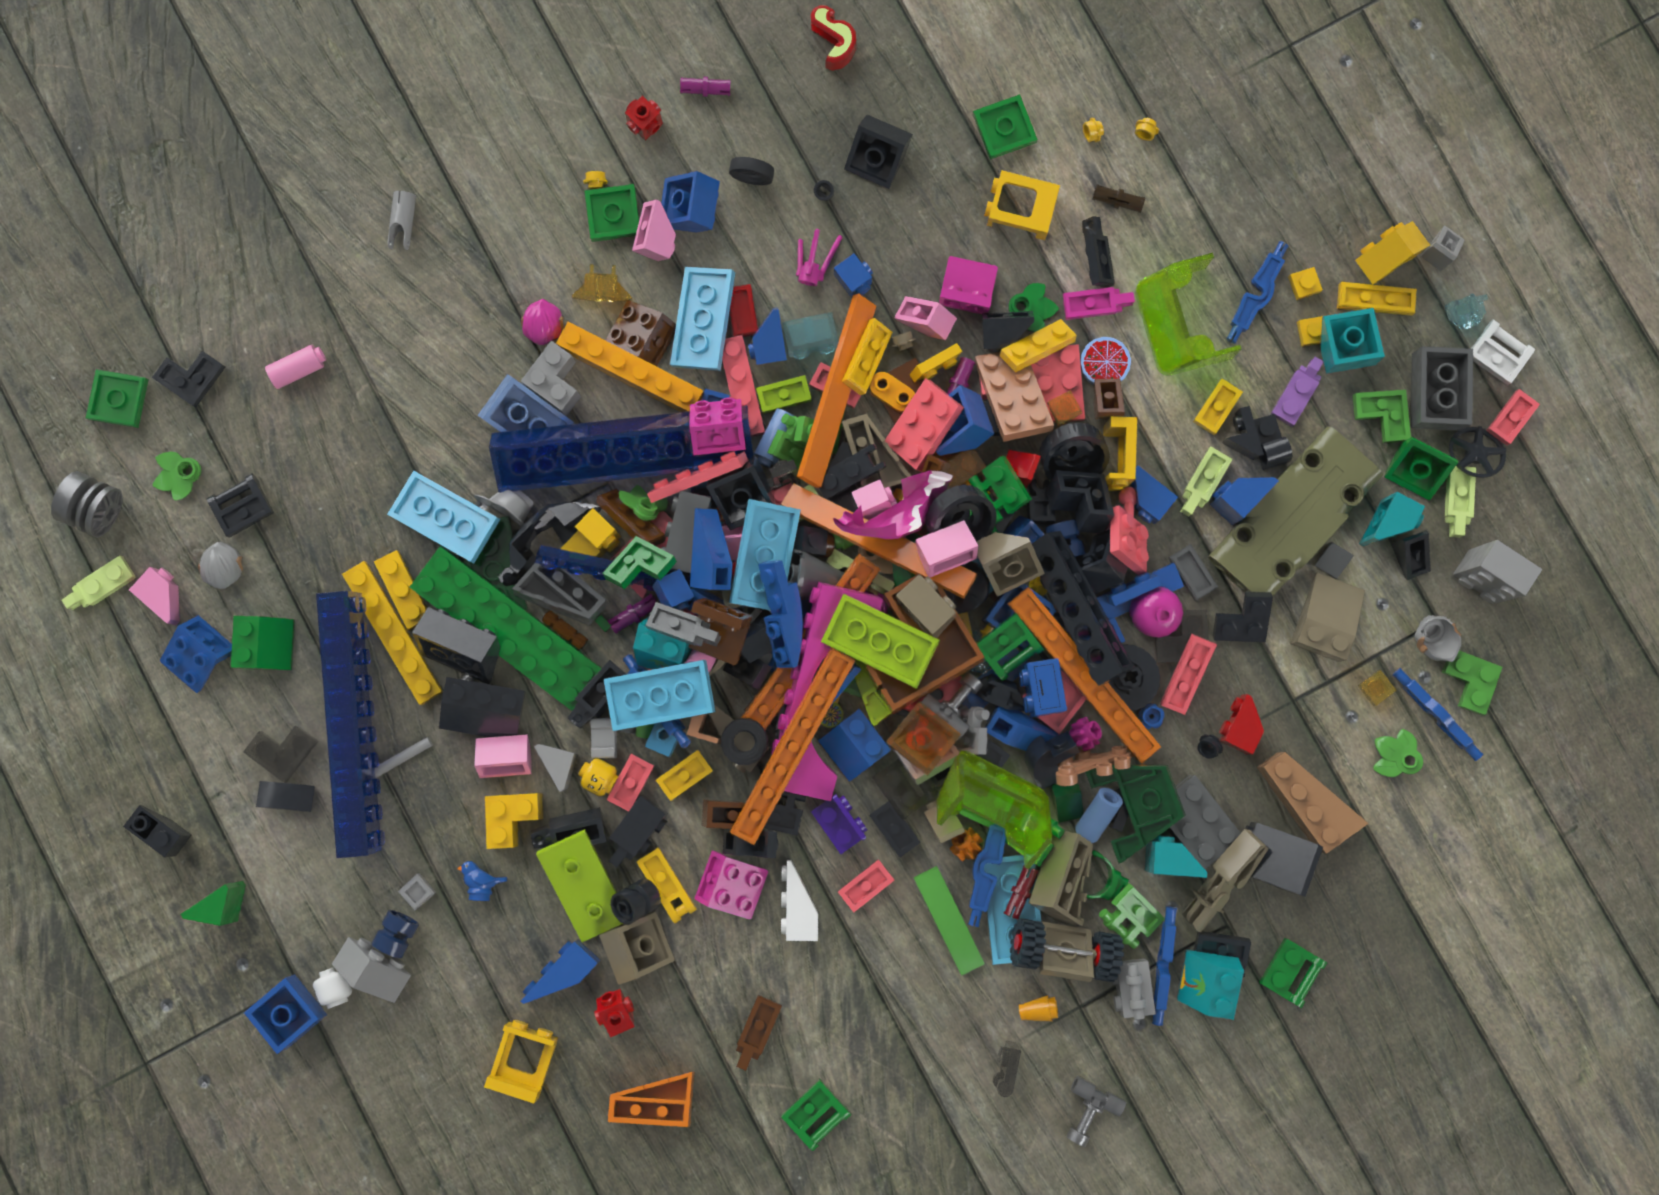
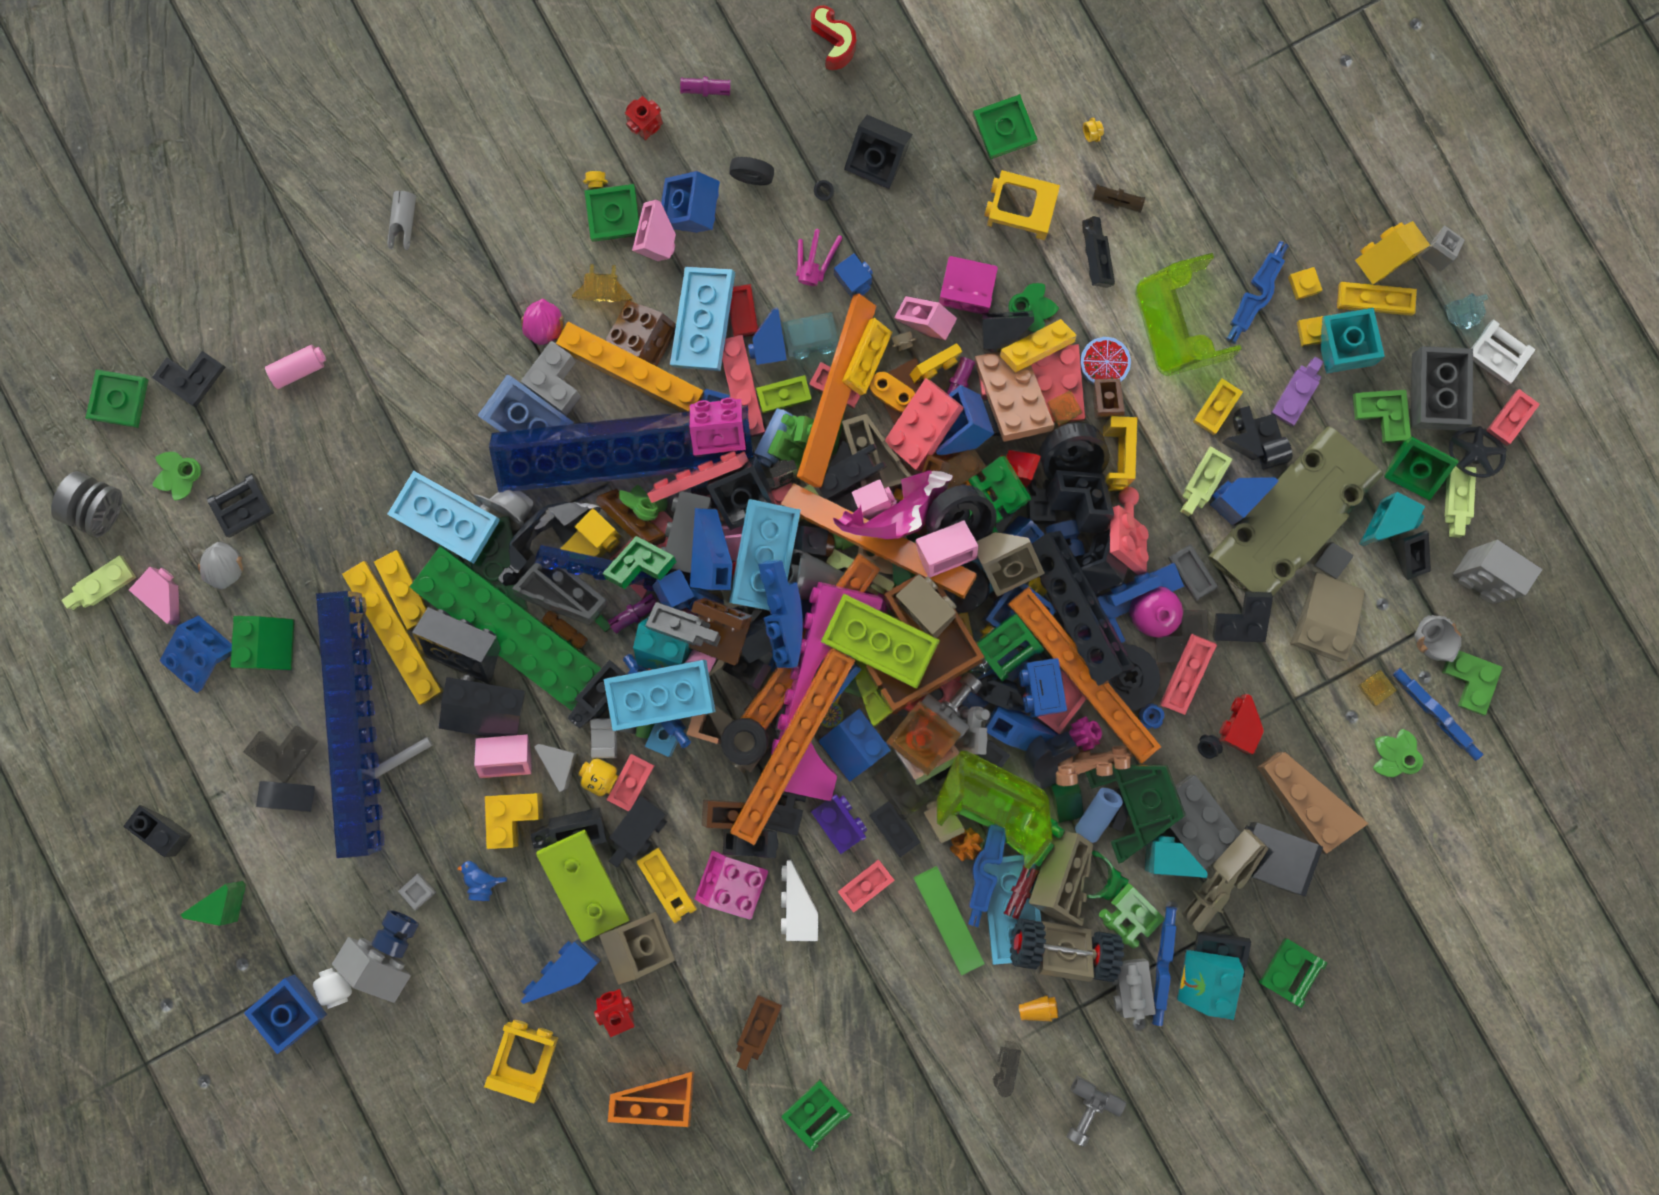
(635, 901): black wheel -> none
(684, 775): yellow plate -> none
(1095, 302): dark pink hinge -> none
(1146, 129): yellow plate -> none
(1152, 497): blue slope -> none

